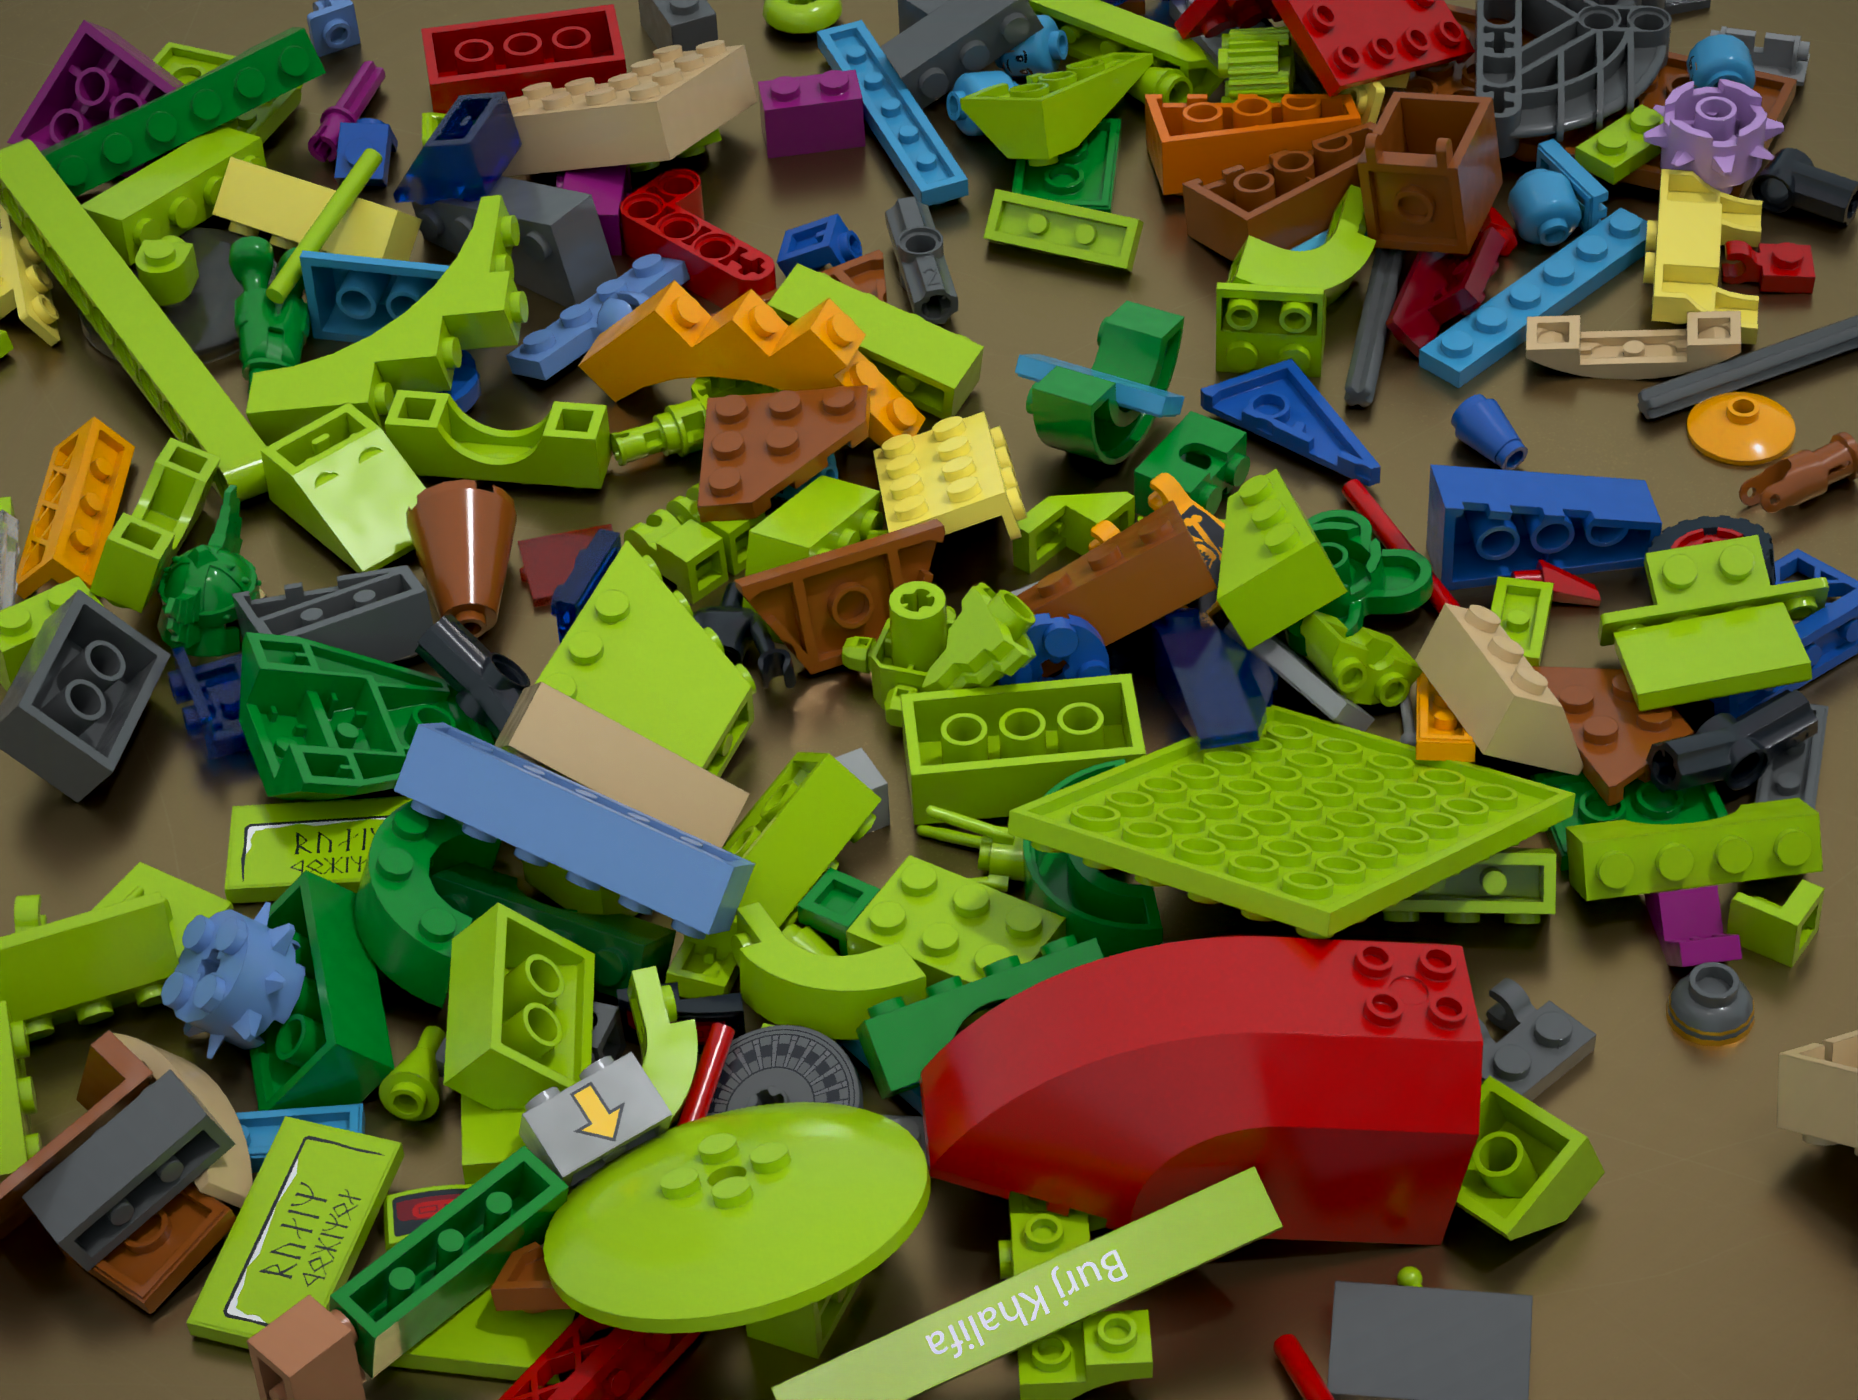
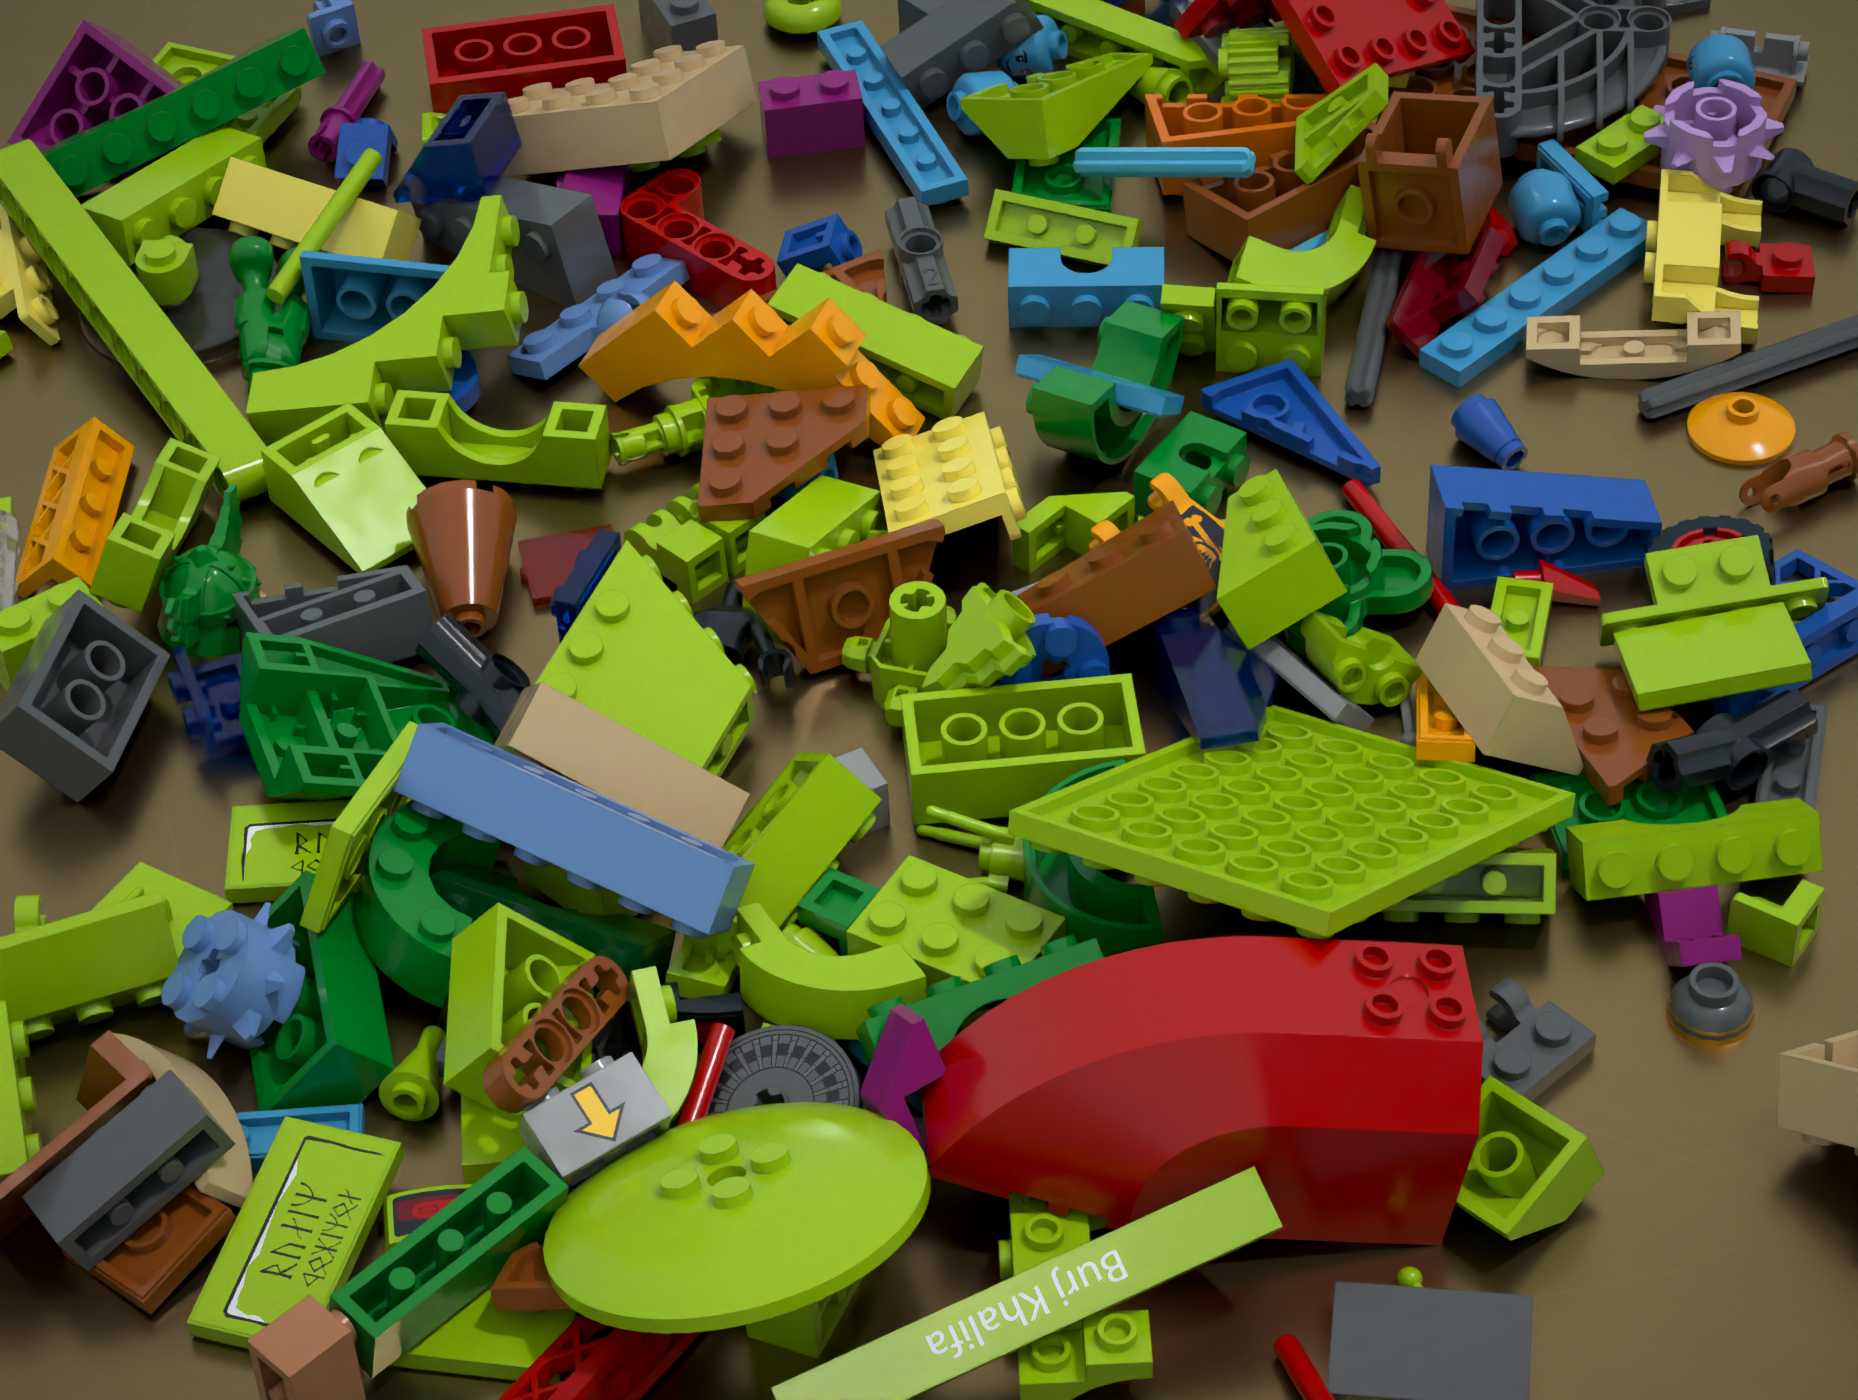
(353, 833): none -> lime tile
(557, 1033): none -> dark orange beam
(901, 1065): none -> magenta slope
(1053, 296): none -> dark azure arch
(1164, 162): none -> medium azure axle
(1199, 314): none -> lime plate
(1337, 121): none -> lime wing

